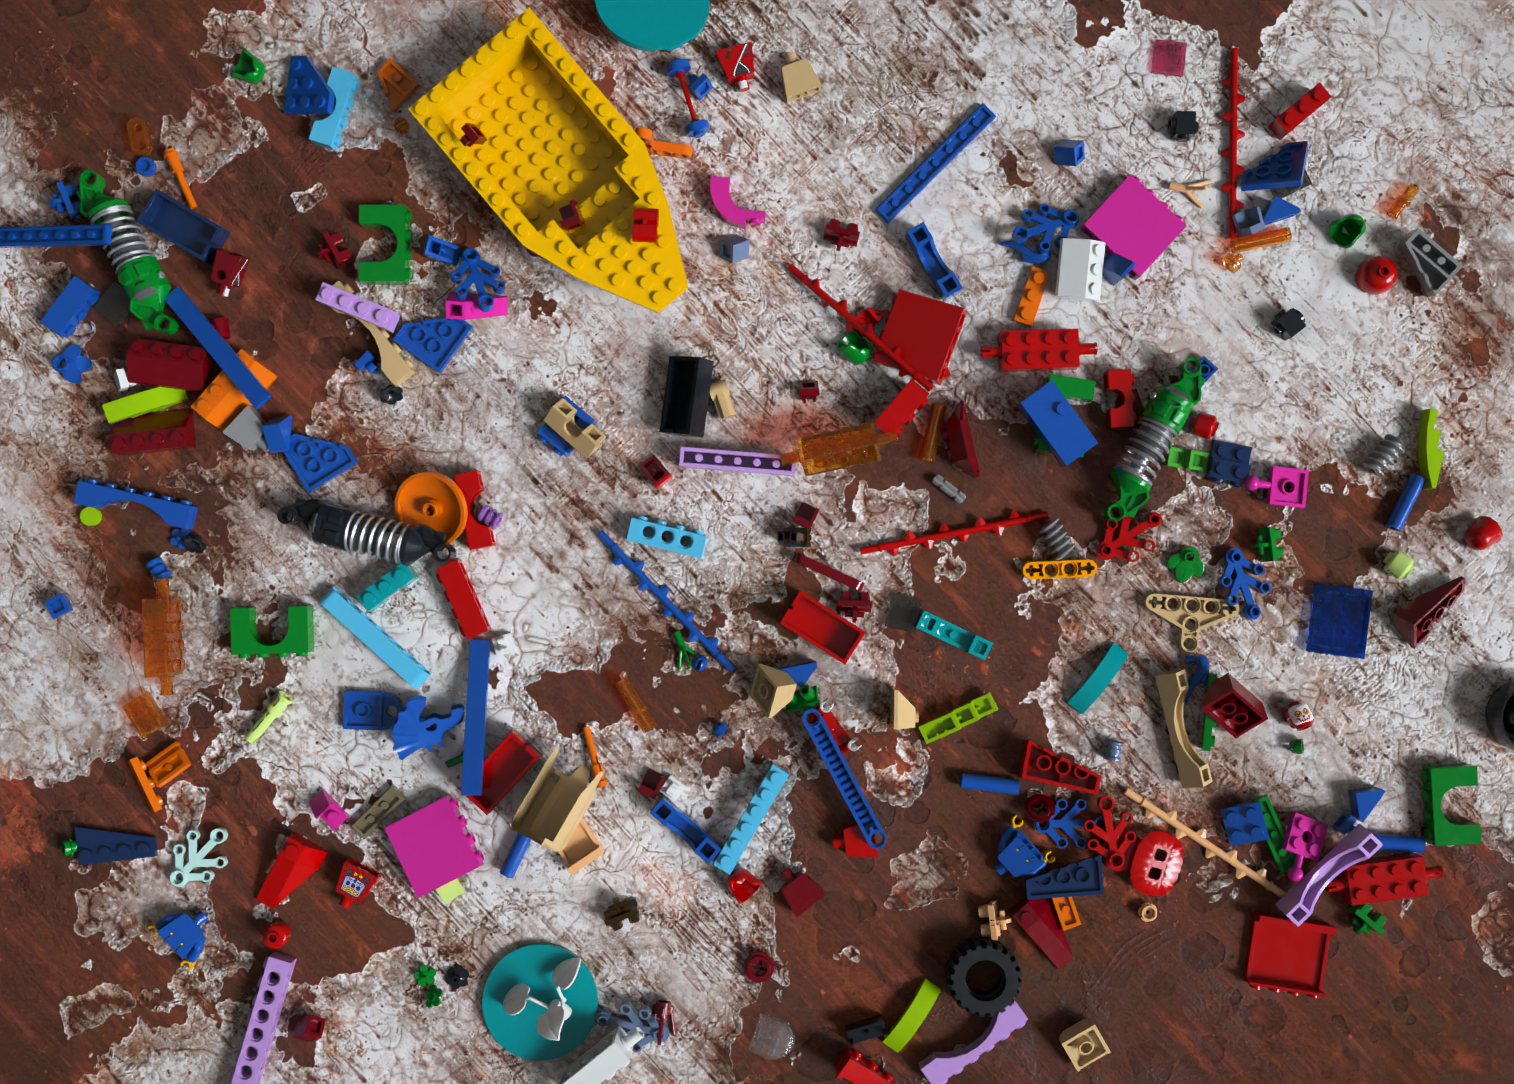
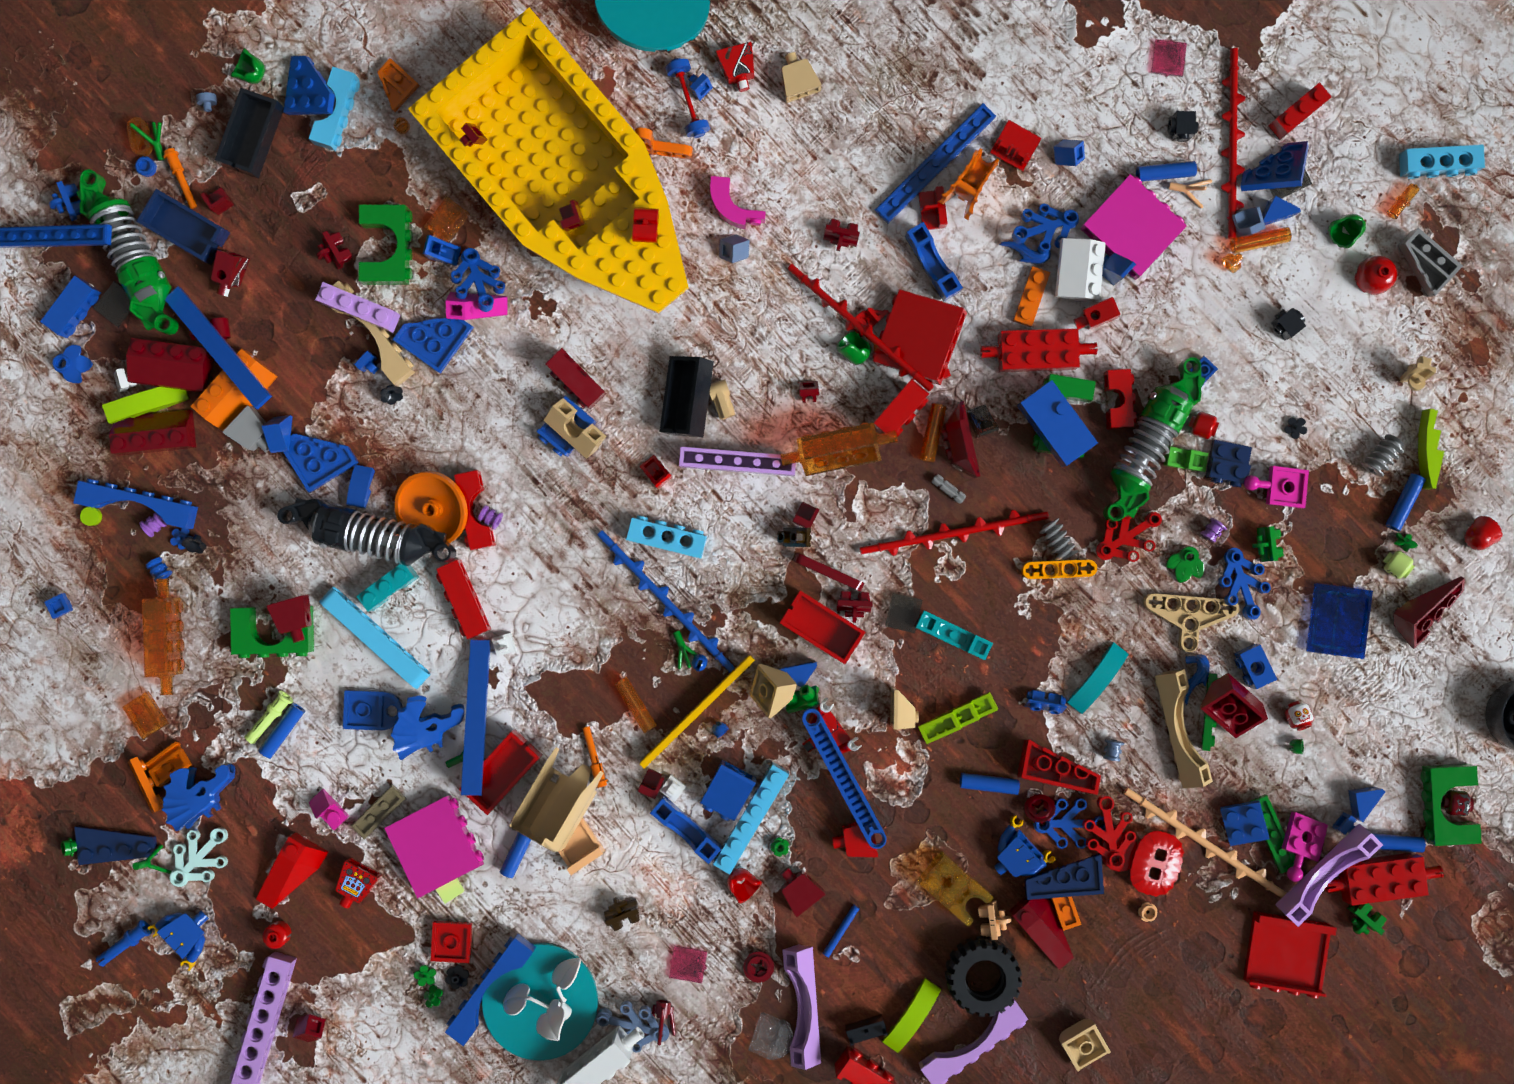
(130, 938): none -> blue pin
(147, 863): none -> green plant
(152, 524): none -> medium lavender bush
(156, 142): none -> green plant
(185, 801): none -> blue animal
(206, 100): none -> sand blue tile
(218, 201): none -> dark red panel
(249, 133): none -> black piece
(281, 730): none -> blue piece
(292, 616): none -> dark red torso
(359, 486): none -> blue slope
(447, 220): none -> clear orange plate
(451, 941): none -> red plate
(514, 957): none -> blue arch
(575, 379): none -> dark red wedge
(688, 964): none -> clear pink piece
(696, 711): none -> yellow tile
(728, 791): none -> blue slope
(779, 852): none -> green plate
(805, 1043): none -> lavender arch
(841, 930): none -> blue bar
(932, 211): none -> red panel
(957, 890): none -> clear yellow brick
(971, 182): none -> orange animal
(982, 421): none -> clear smoke slope
(1015, 145): none -> red hinge
(1054, 704): none -> blue hinge
(1105, 310): none -> red torso
(1166, 171): none -> blue piece
(1213, 530): none -> medium lavender bush
(1263, 674): none -> blue brick
(1296, 427): none -> black plant
(1405, 543): none -> green plant
(1418, 373): none -> tan hips
(1457, 803): none -> dark red head
(1471, 156): none -> medium azure brick

